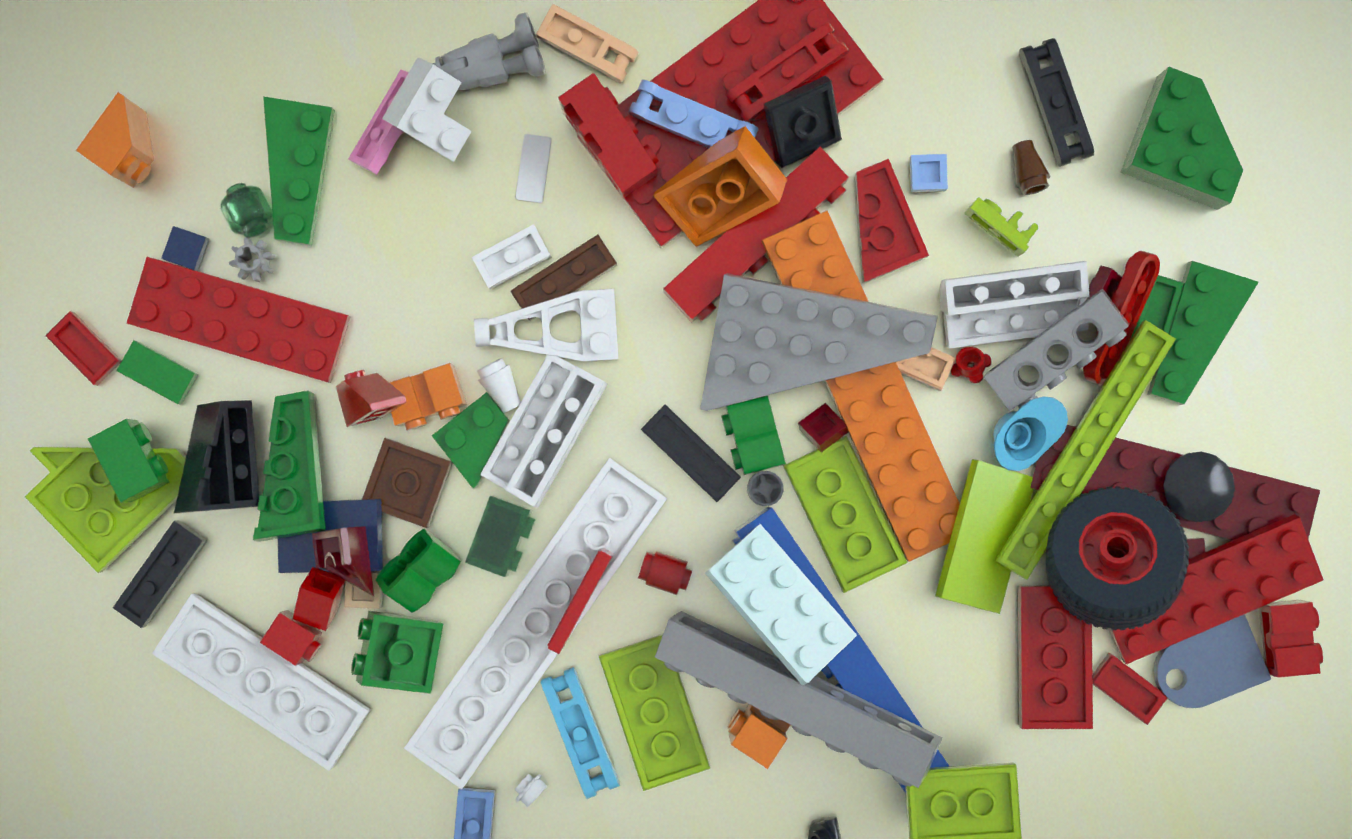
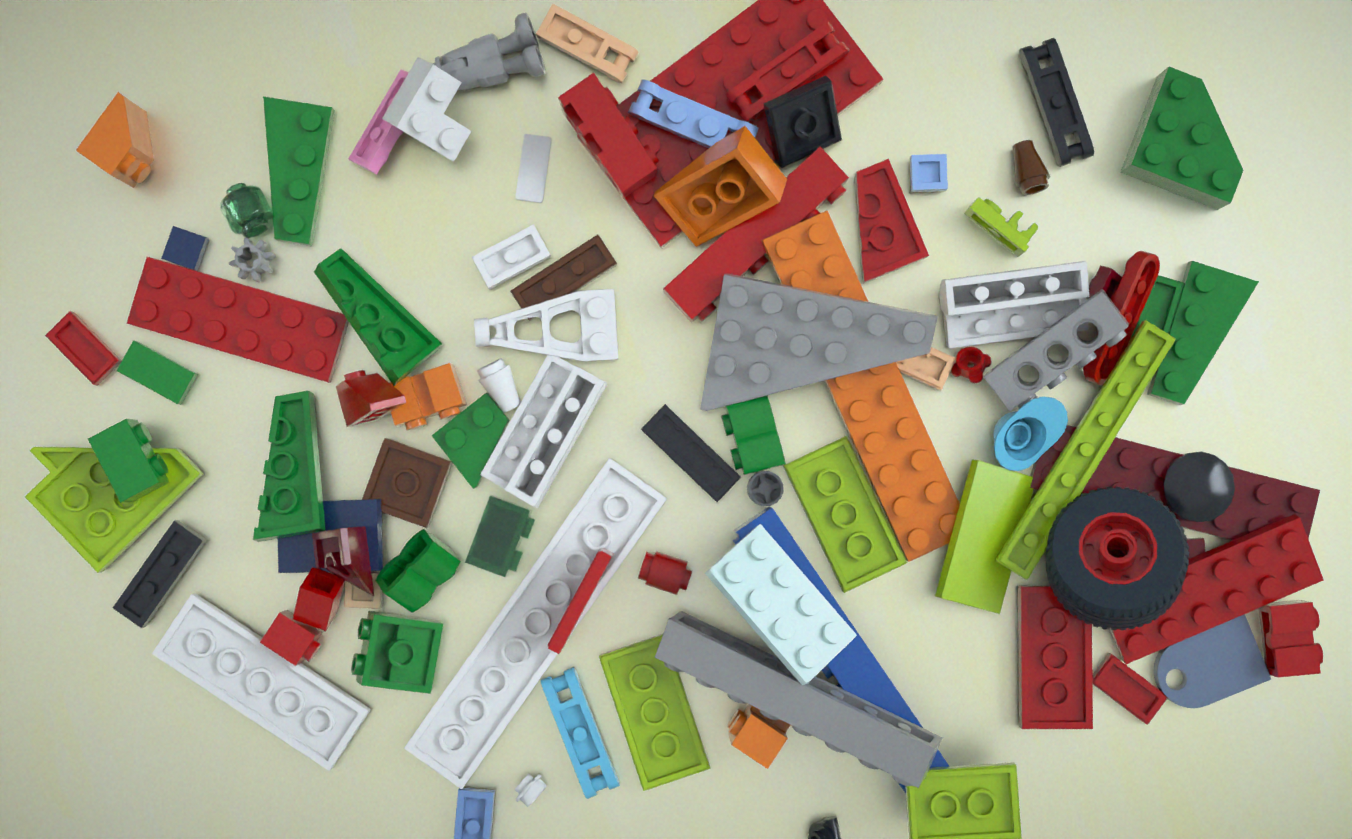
(220, 459): black wedge -> none
(381, 322): none -> green wing
(823, 427): dark red plate -> none

